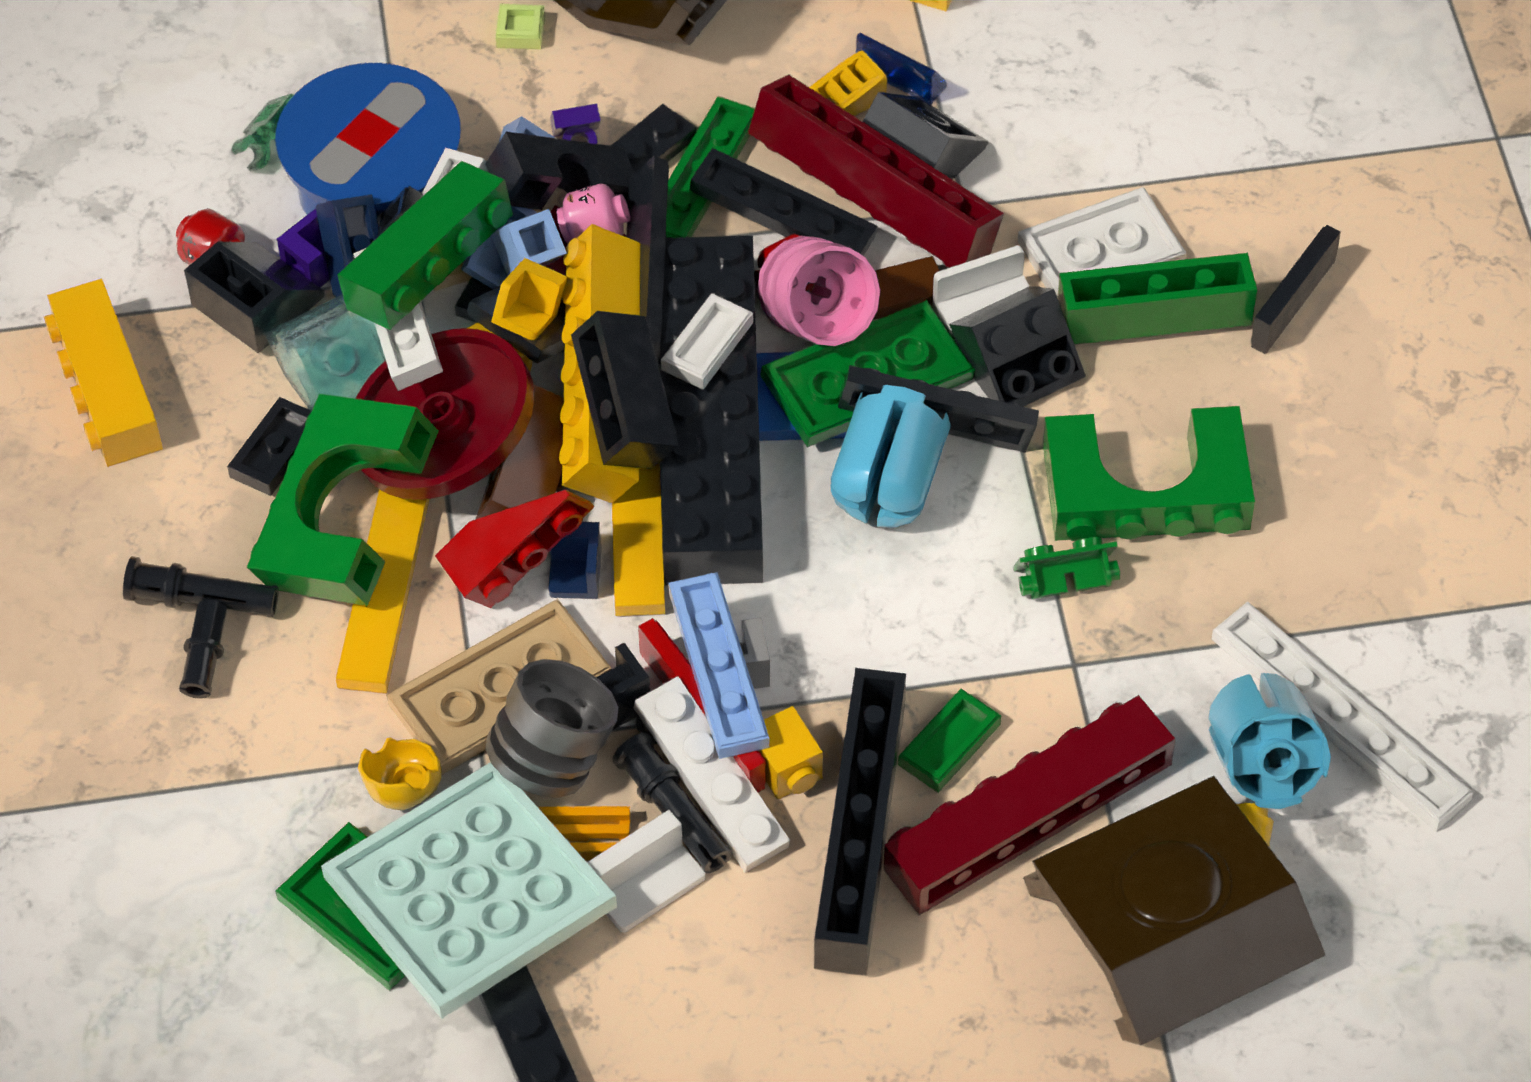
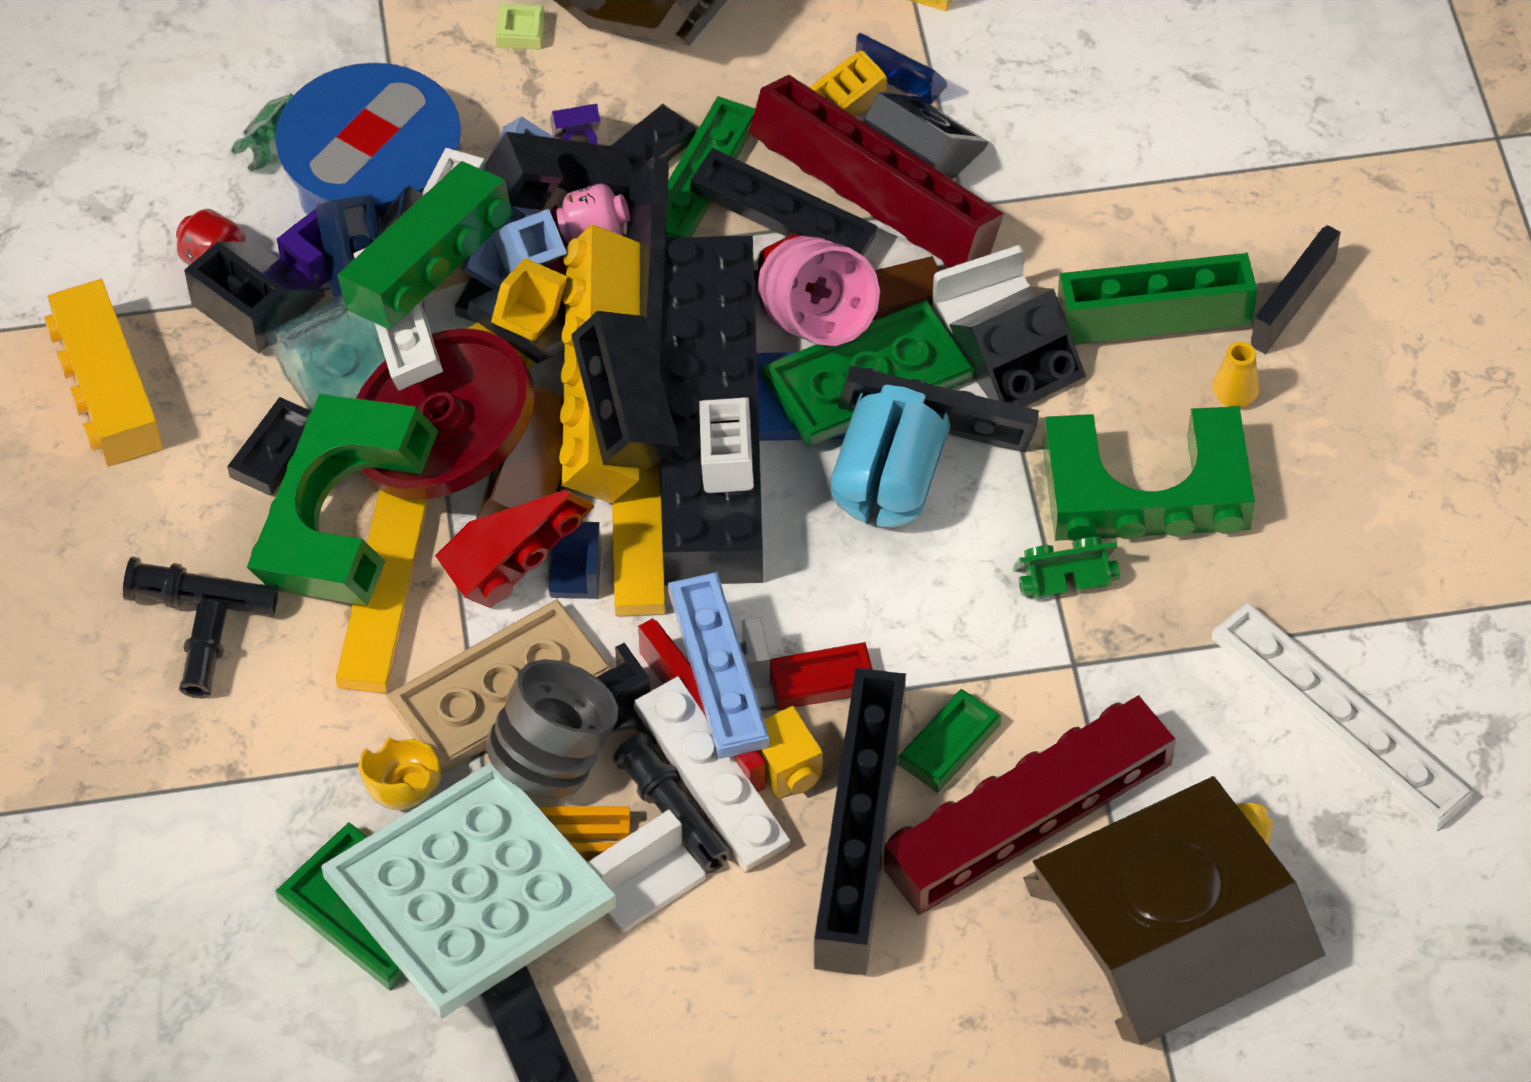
(707, 341): white tile -> none
(726, 446): none -> white slope
(816, 675): none -> red tile
(1101, 236): white tile -> none
(1237, 376): none -> yellow cone
(1268, 740): medium azure cylinder -> none

